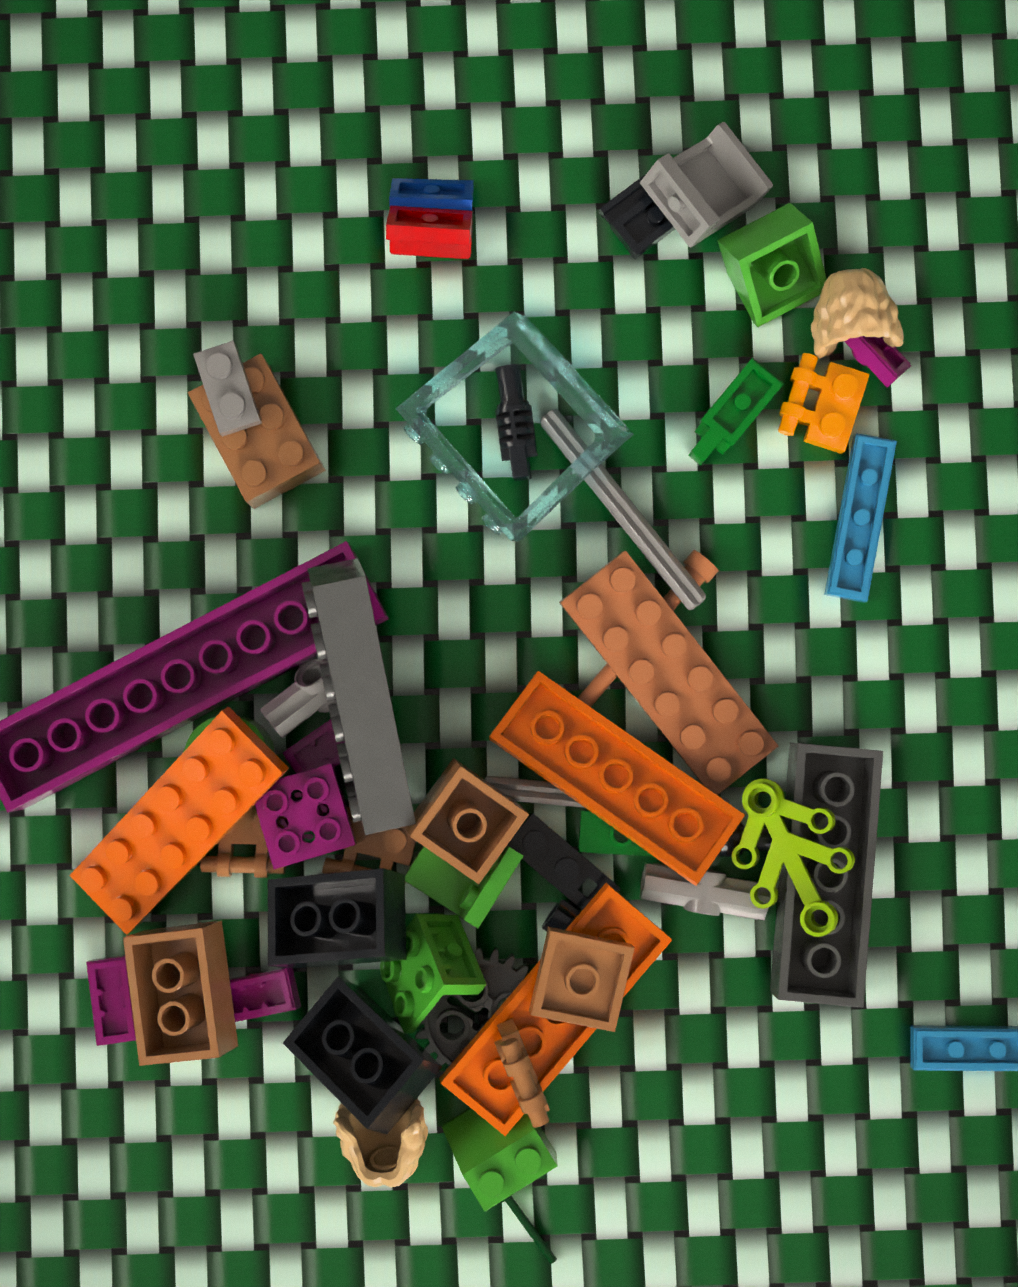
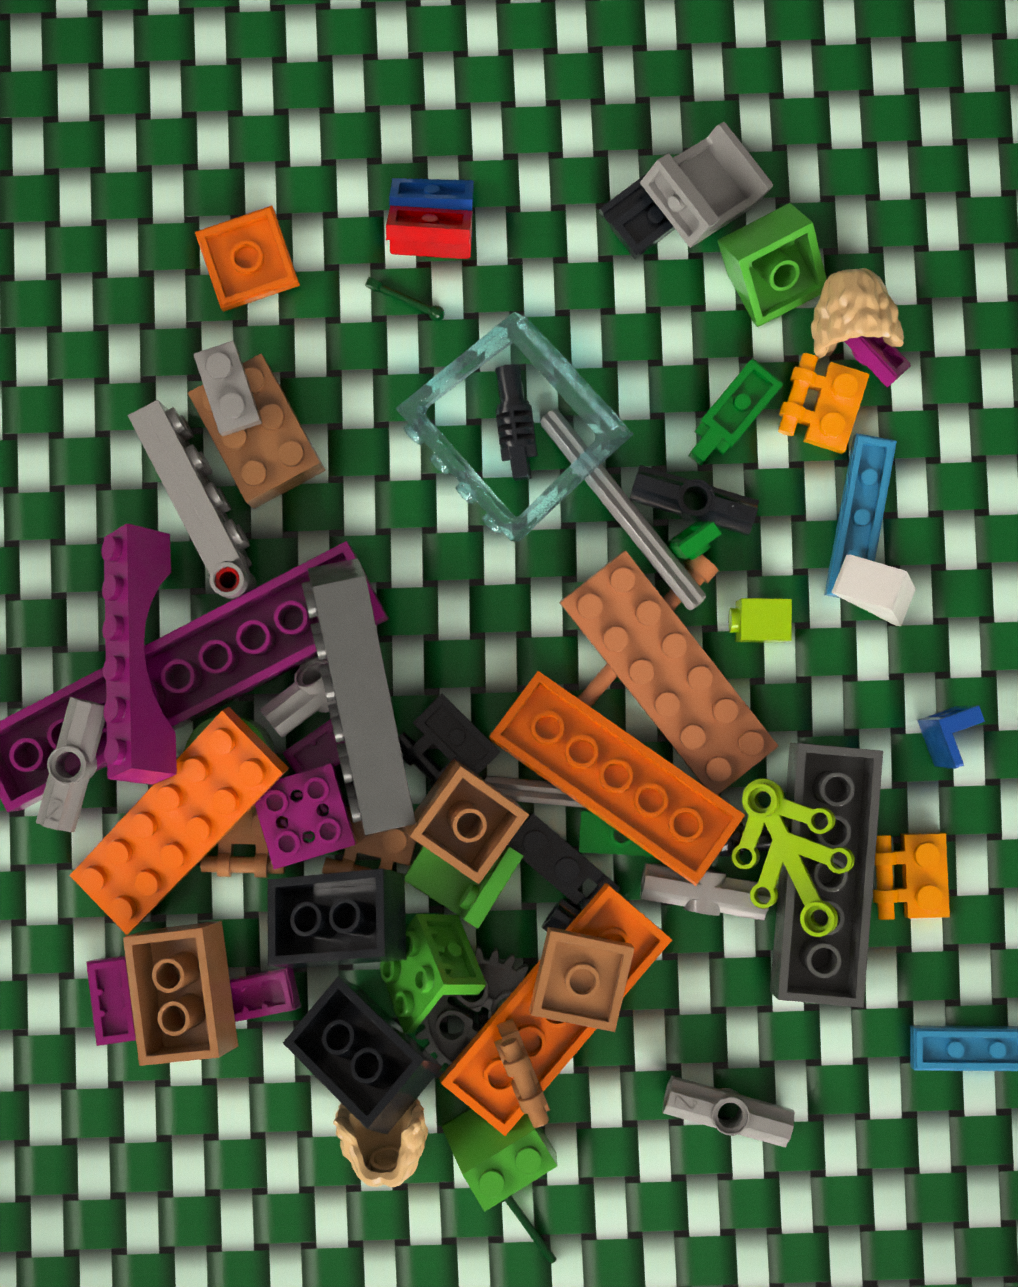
(65, 792): none -> light grey piece
(138, 734): none -> magenta arch
(196, 498): none -> light grey hinge
(247, 258): none -> orange plate
(436, 312): none -> dark green hinge
(452, 734): none -> black plate
(666, 493): none -> black piece
(693, 540): none -> green plate
(754, 1117): none -> light grey piece
(761, 620): none -> lime brick
(875, 588): none -> white slope
(923, 876): none -> light orange plate
(939, 731): none -> blue panel

